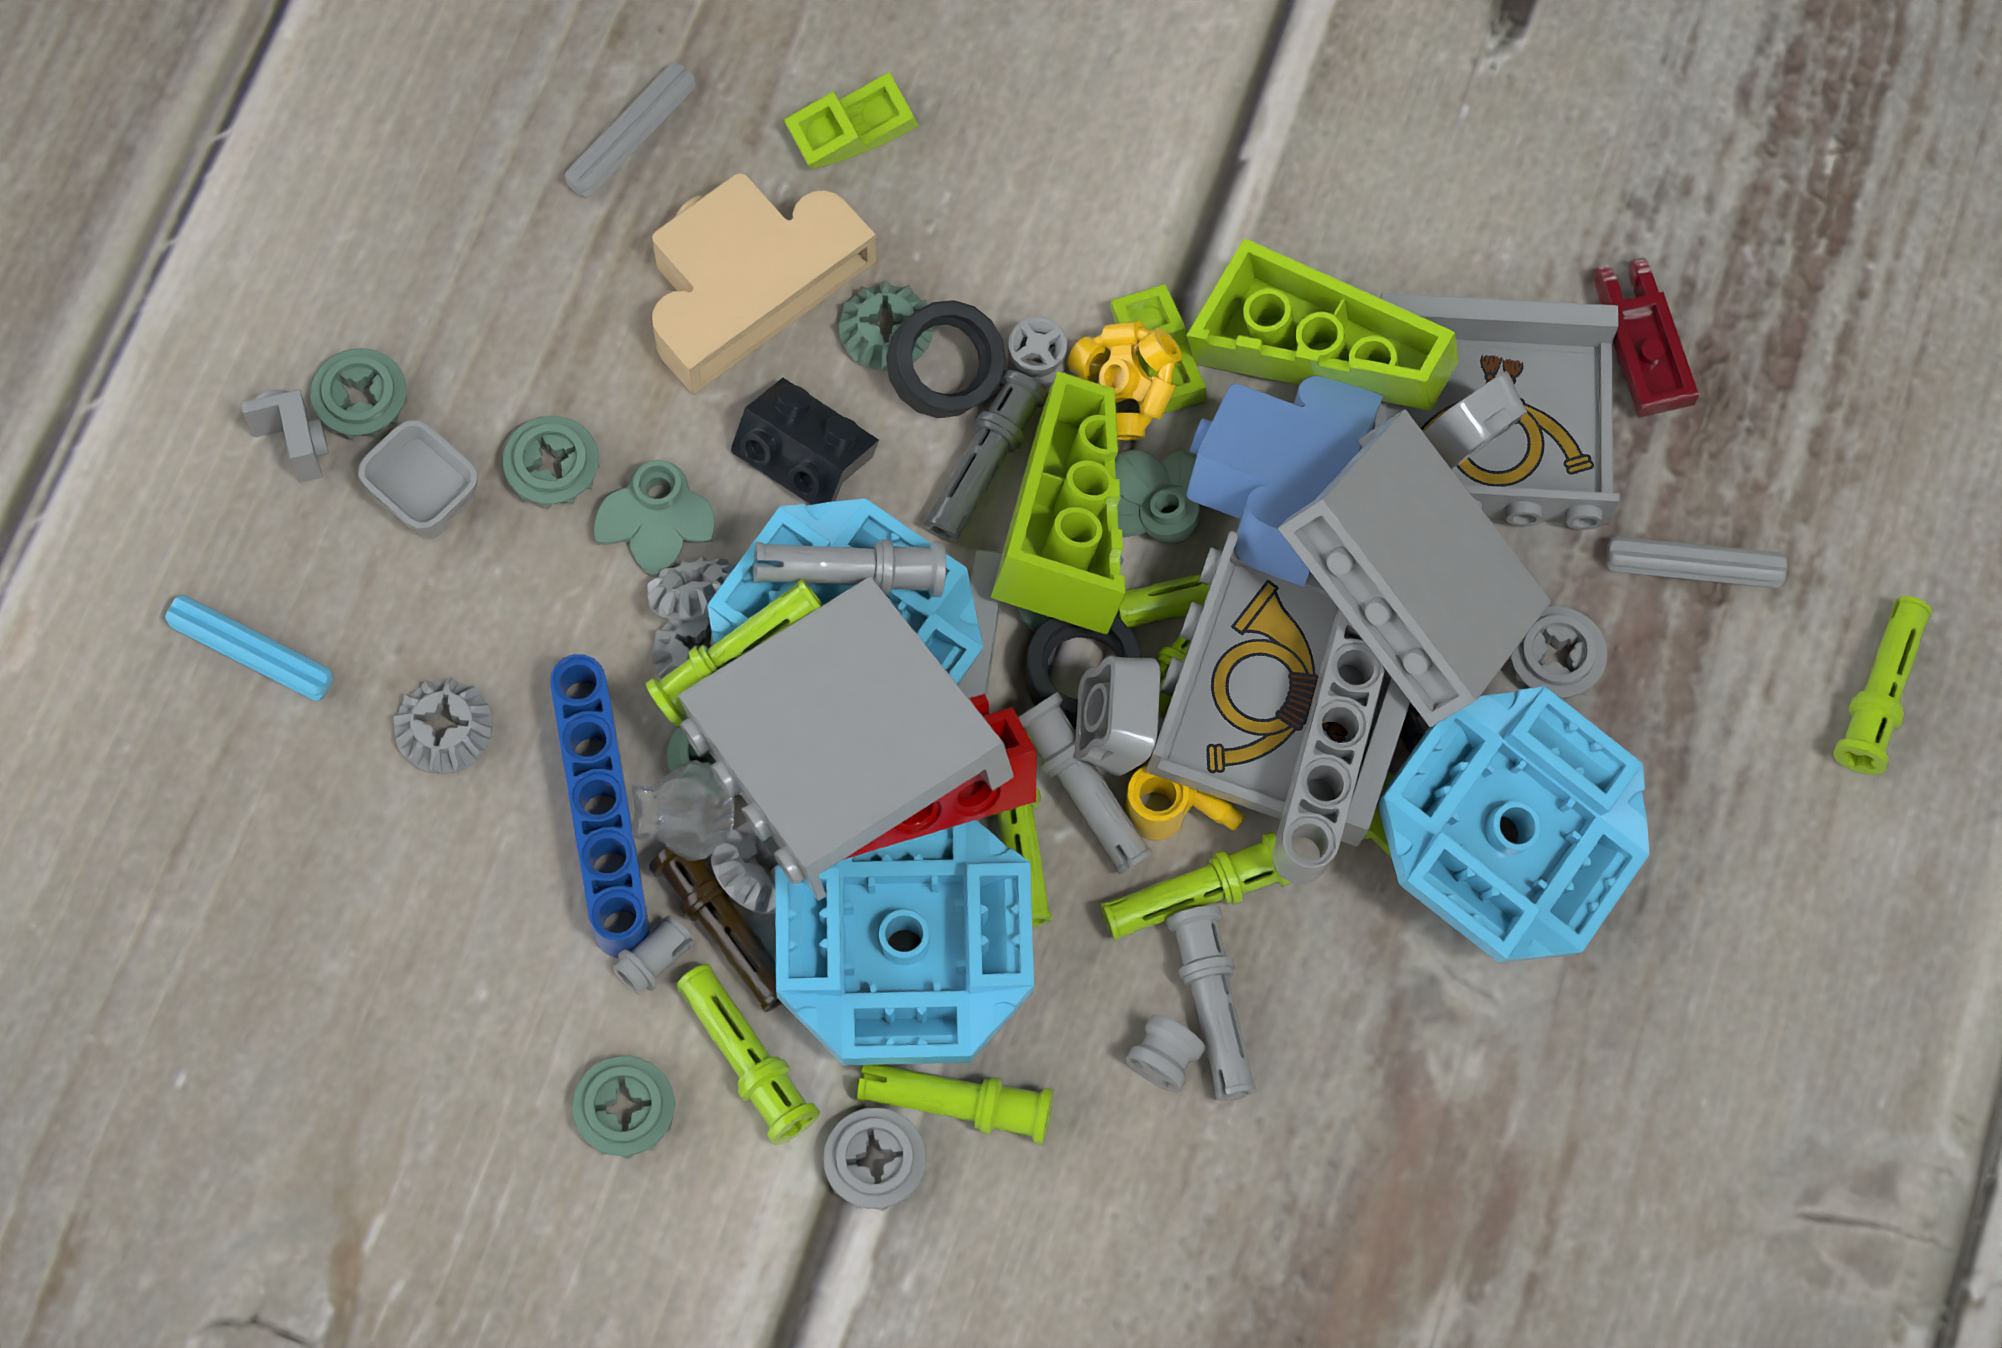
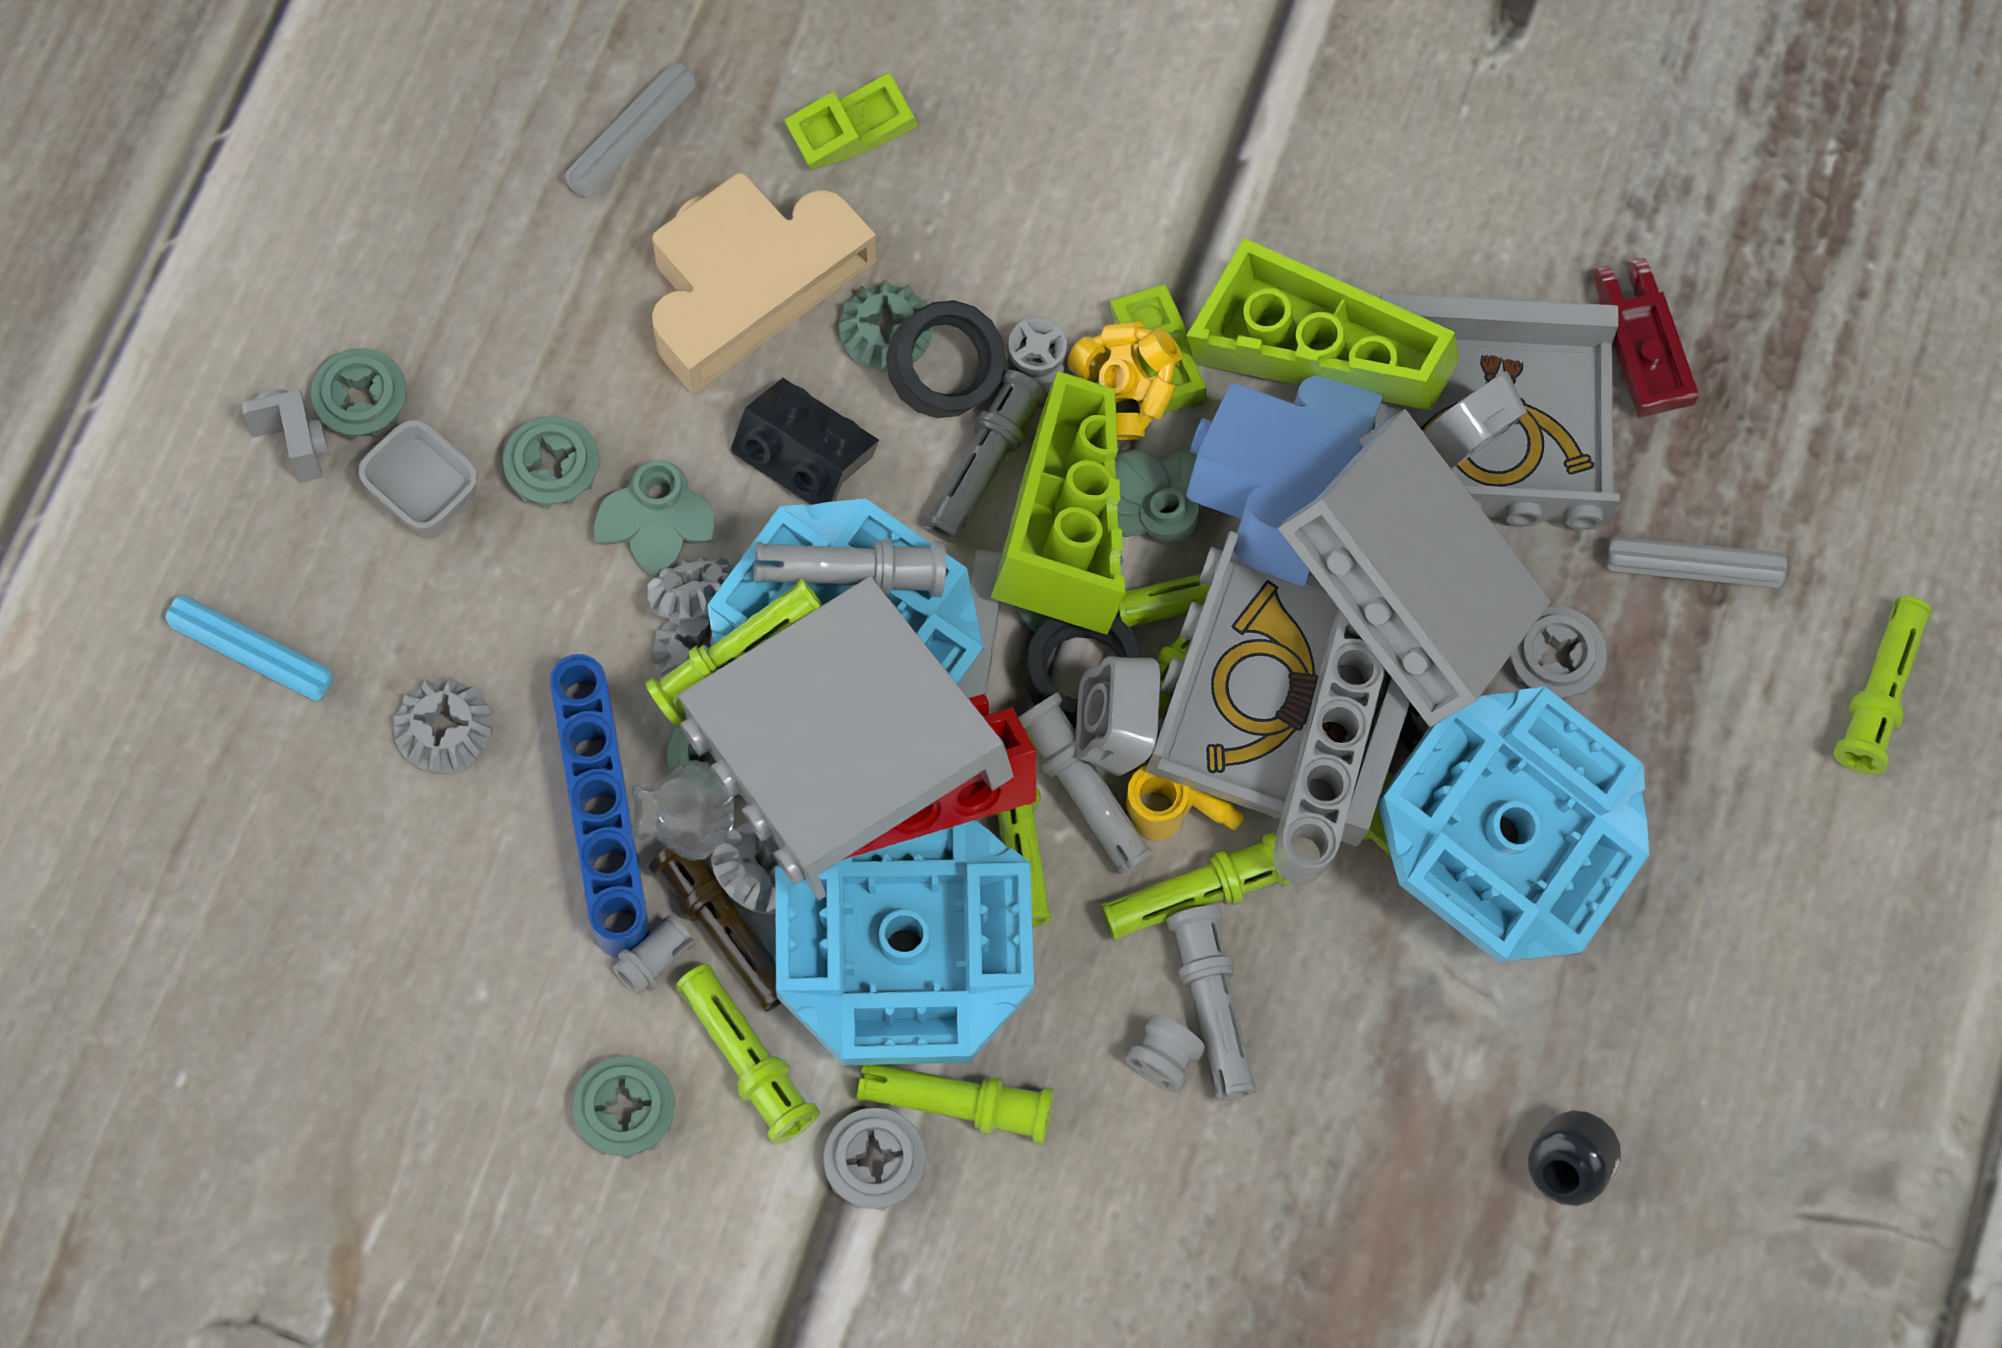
(1574, 1158): none -> black head

